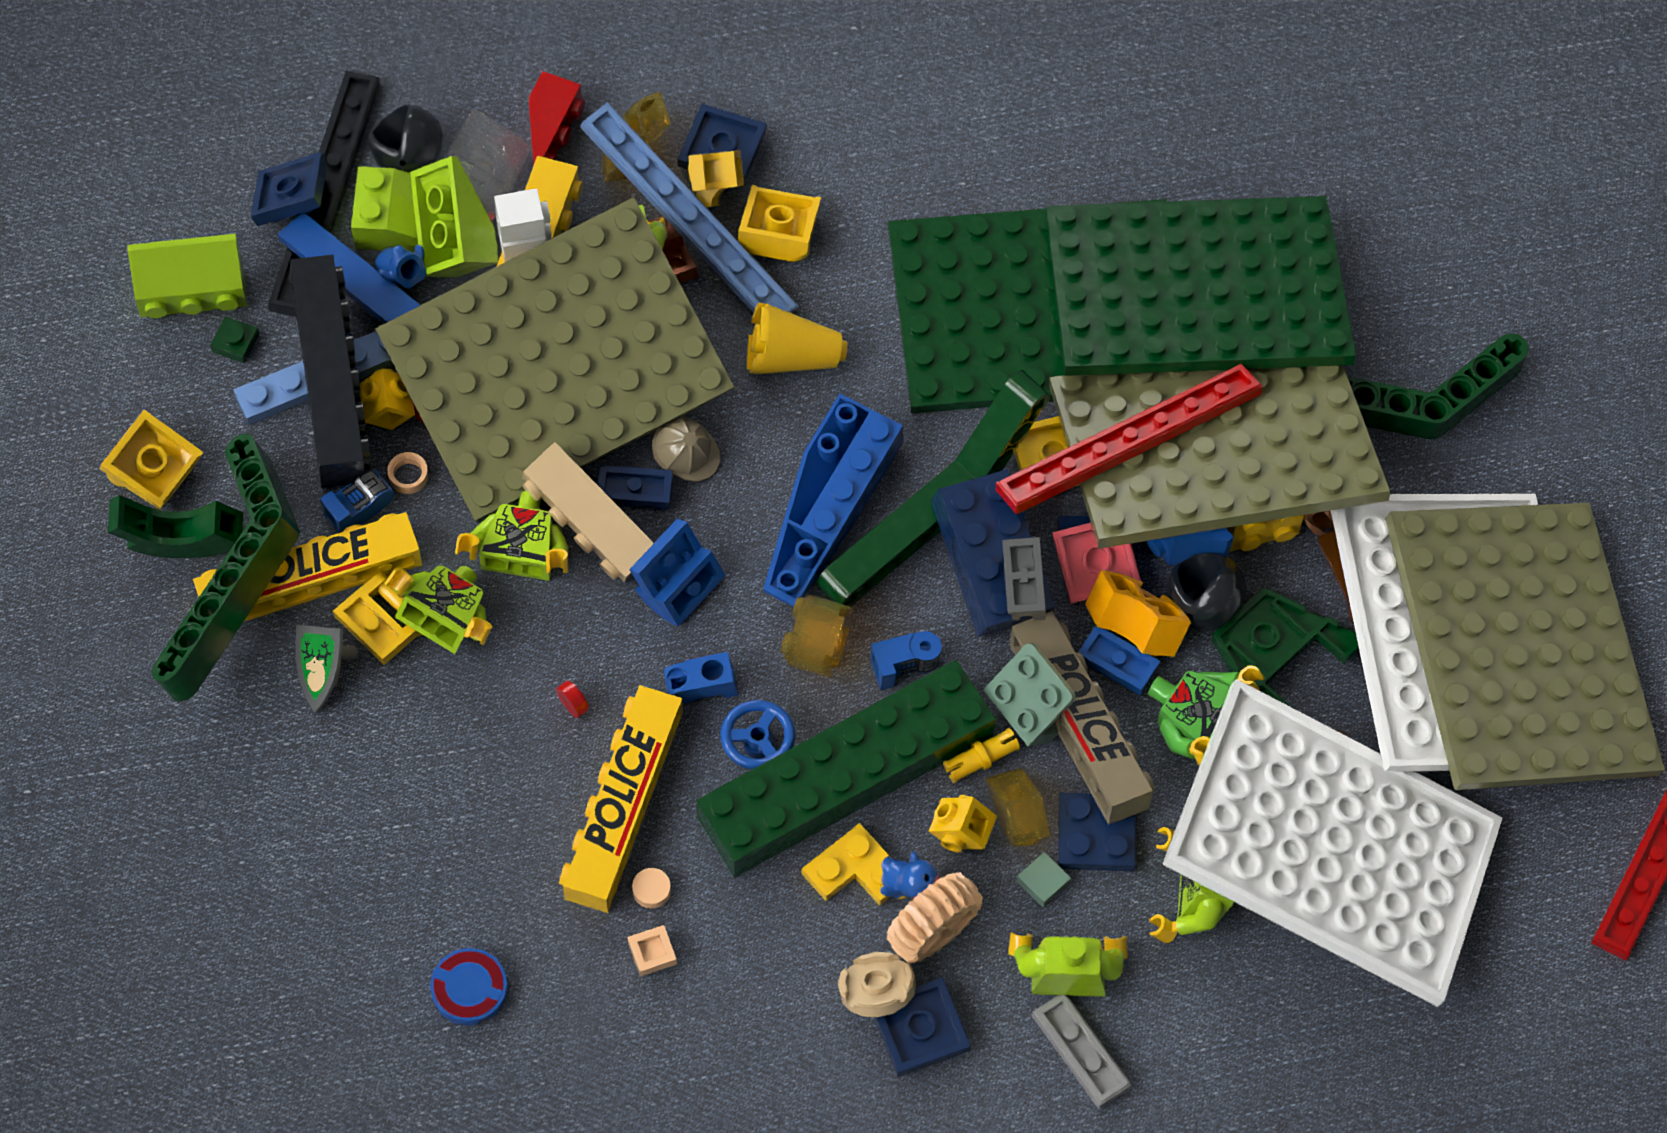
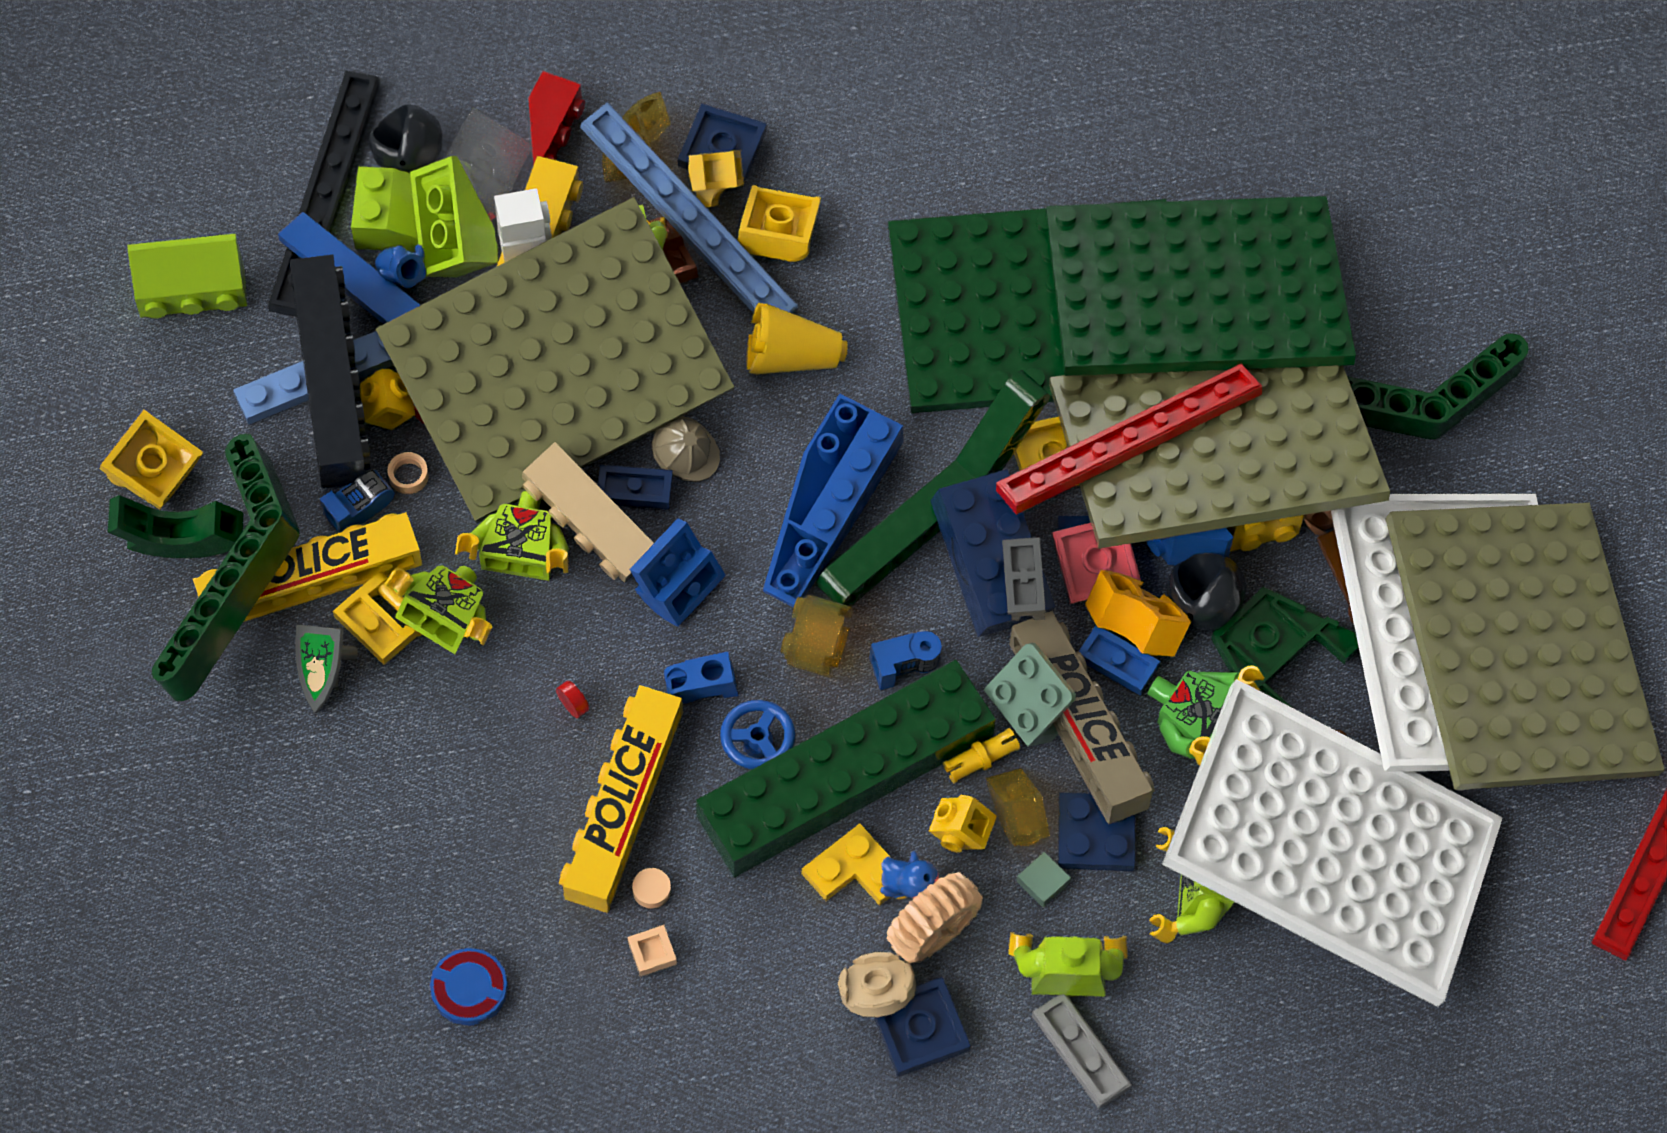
(234, 339): dark green plate -> none
(289, 189): dark blue plate -> none

